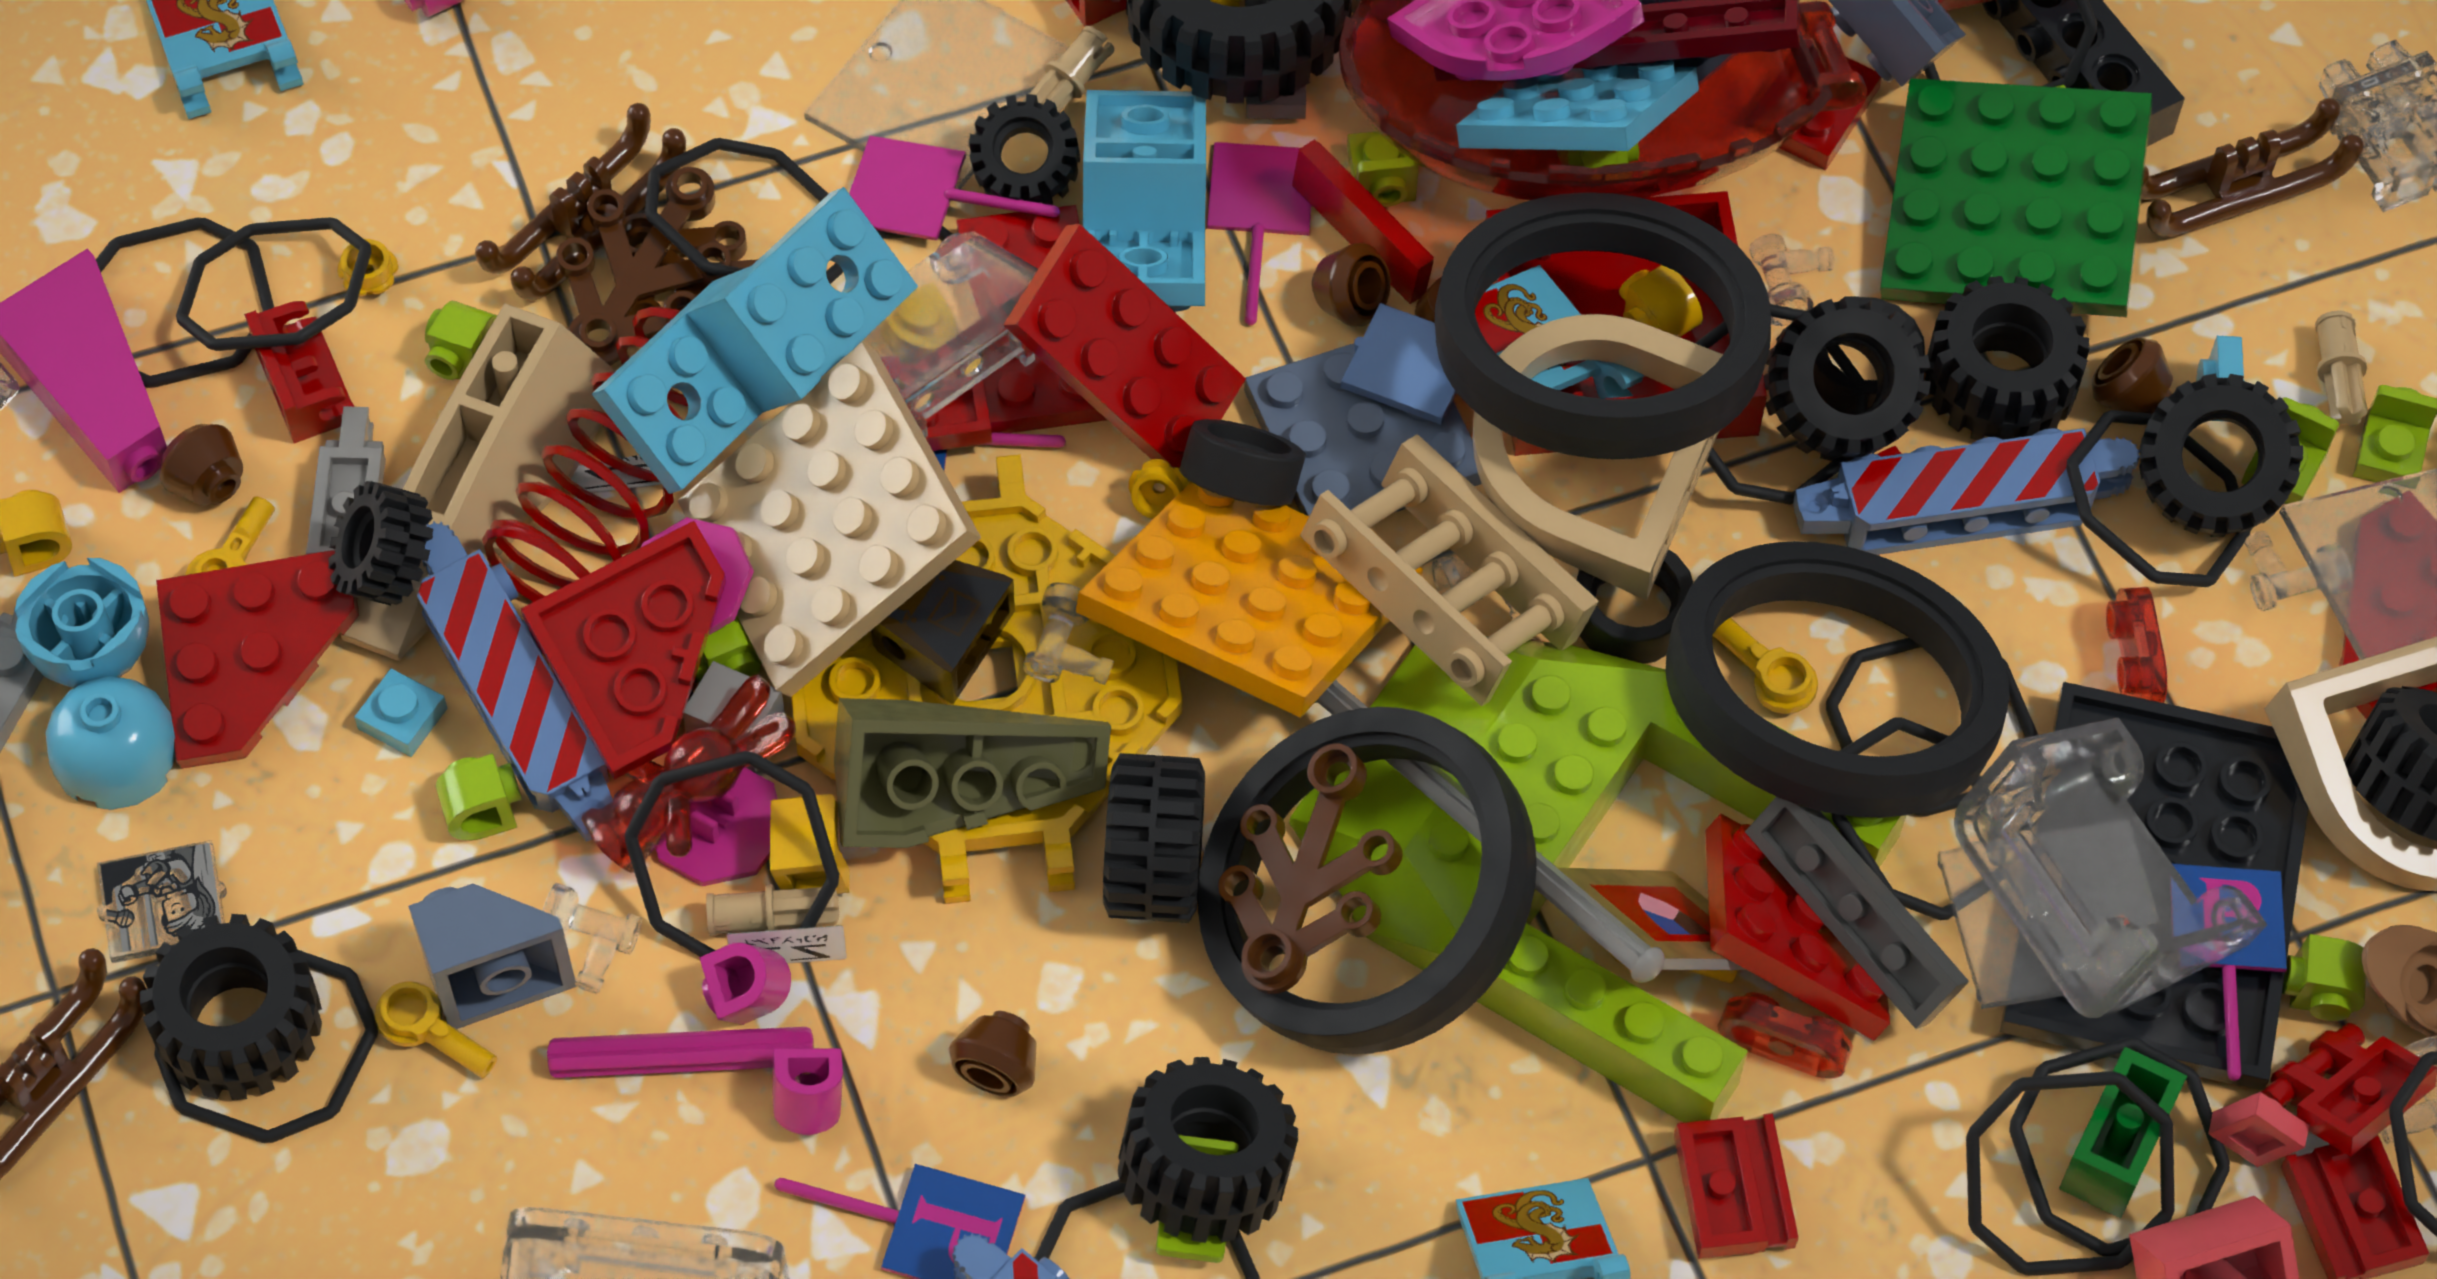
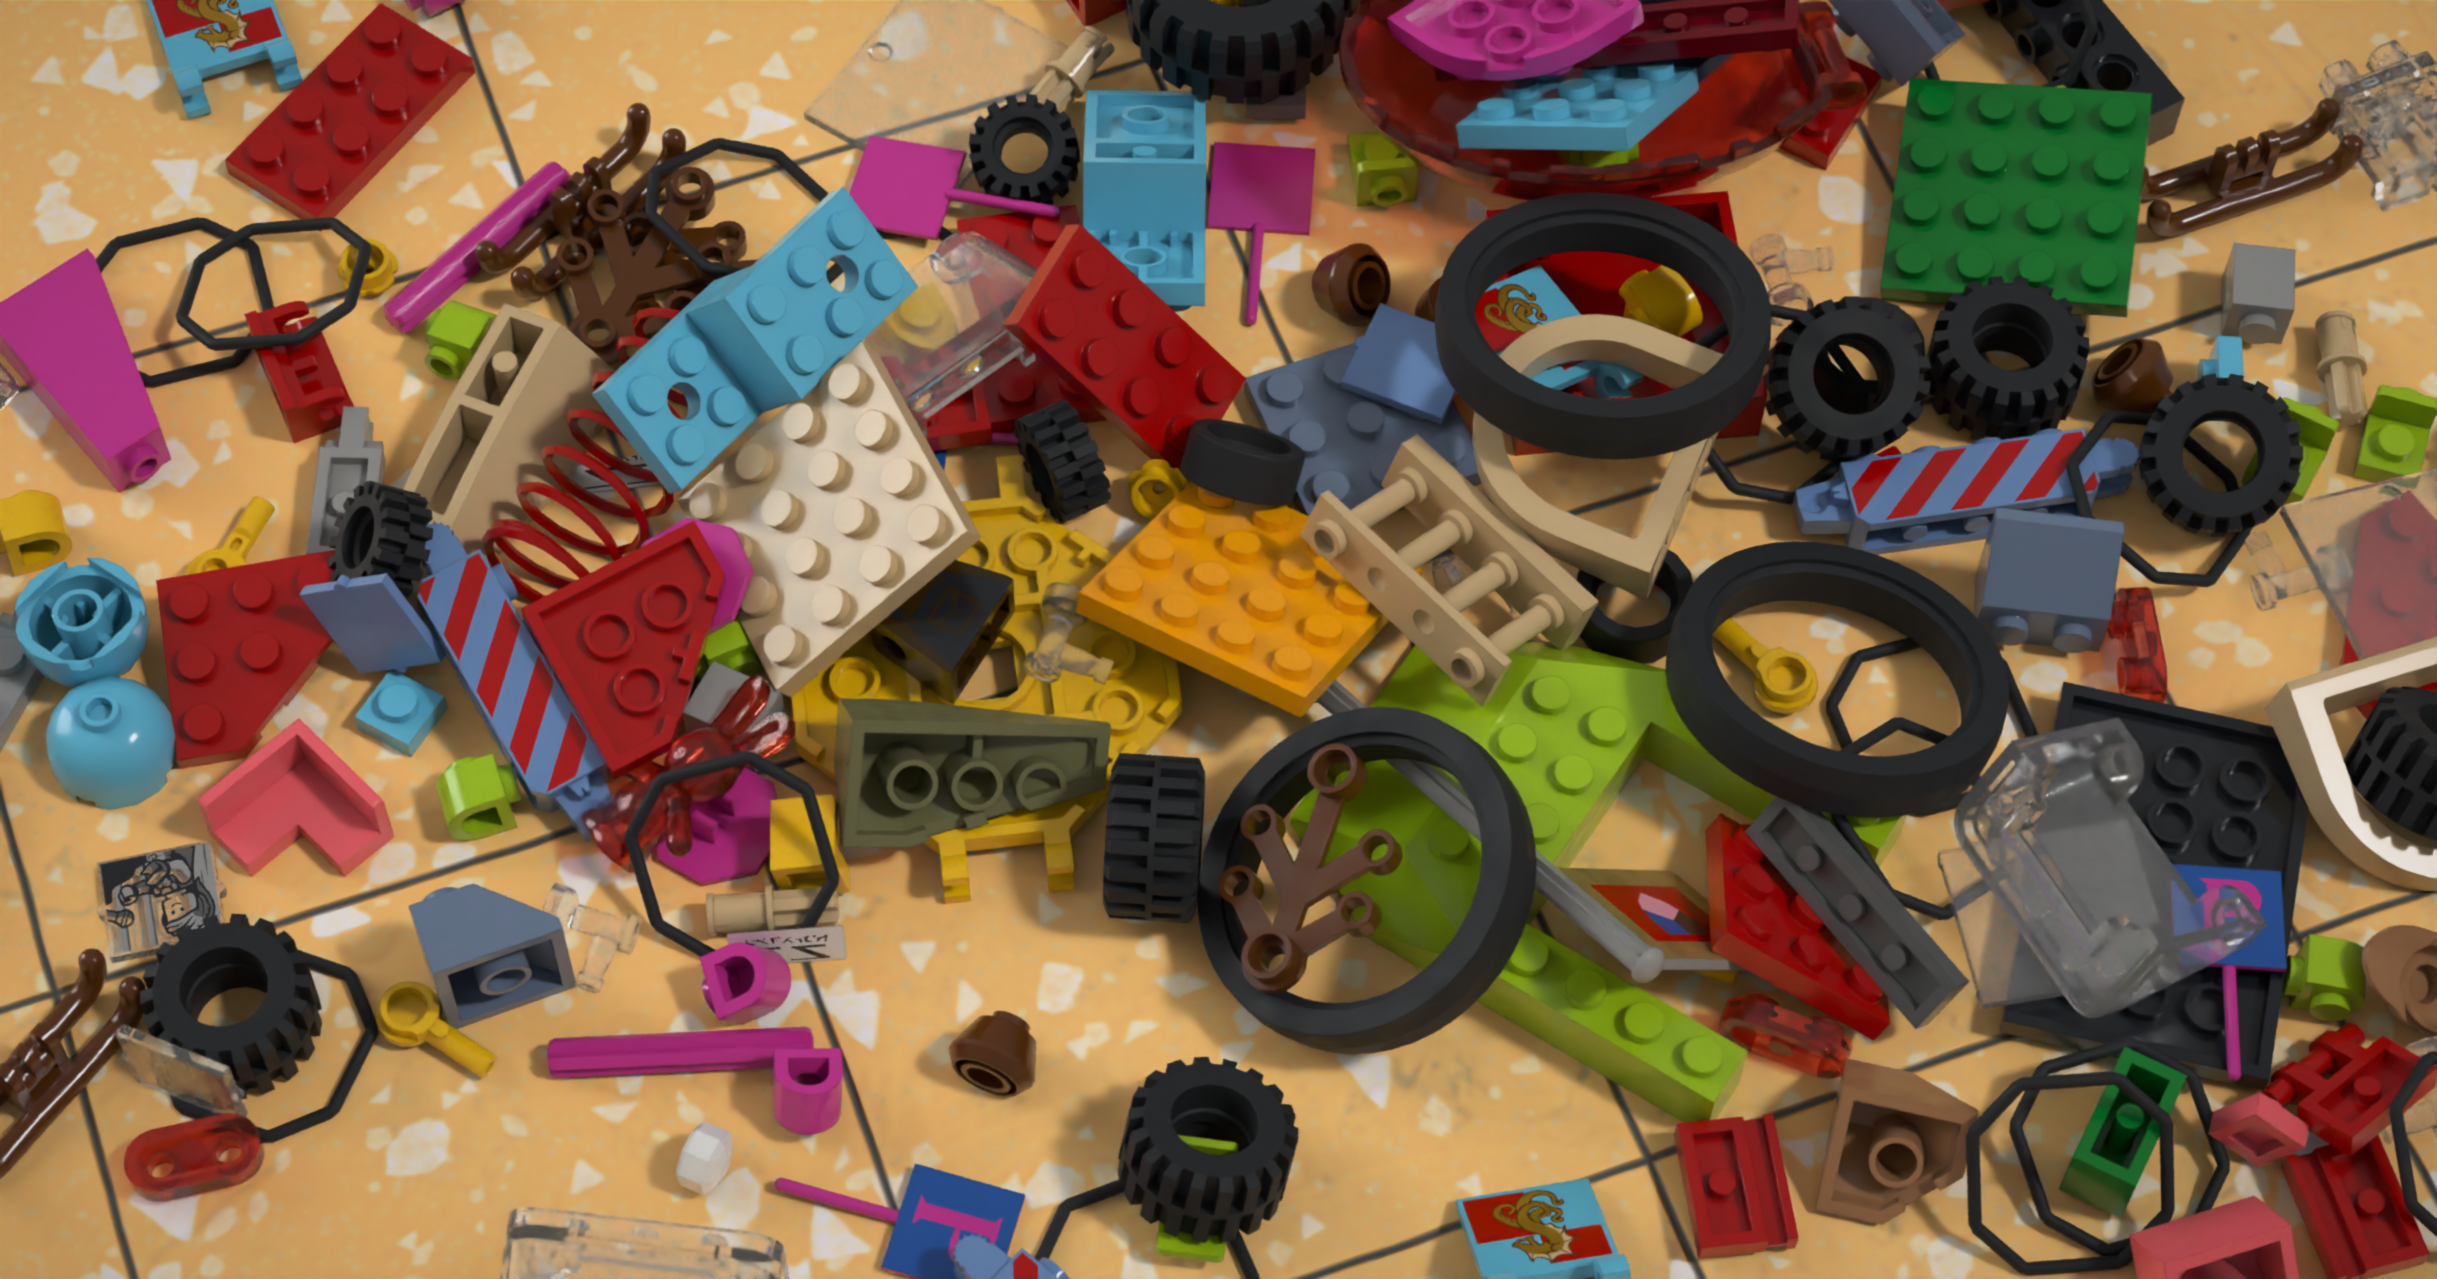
(181, 1073): none -> clear piece
(195, 1153): none -> clear red plate
(202, 465): reddish brown cone -> none
(291, 792): none -> coral panel
(350, 115): none -> red plate
(373, 623): none -> medium blue piece
(459, 261): none -> dark pink axle
(704, 1158): none -> white tile
(1062, 461): none -> black tyre
(1362, 218): red tile -> none
(1890, 1142): none -> medium nougat slope
(2048, 579): none -> sand blue slope
(2258, 293): none -> light grey brick

